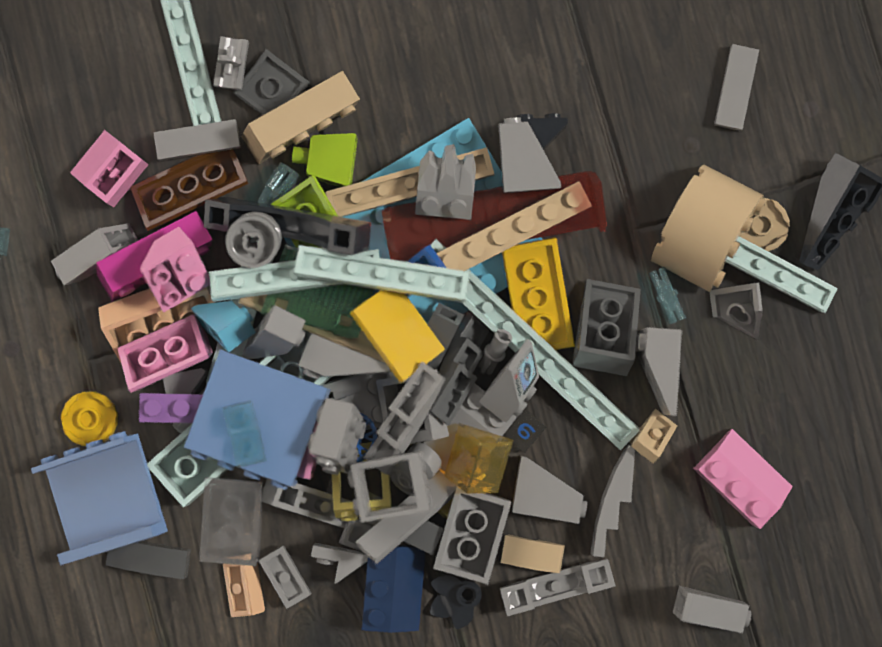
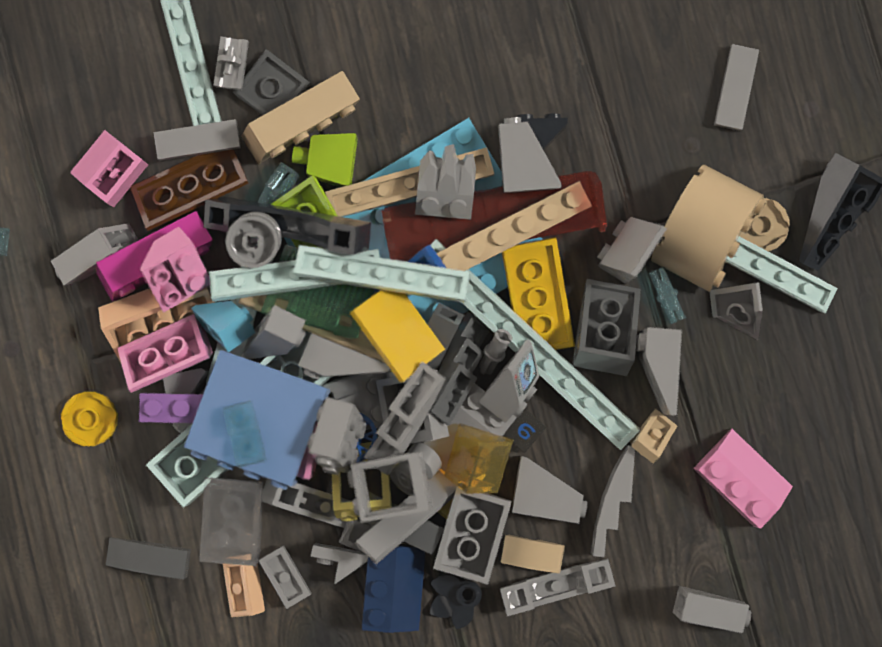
(103, 496): medium blue panel -> none
(630, 248): none -> light grey slope

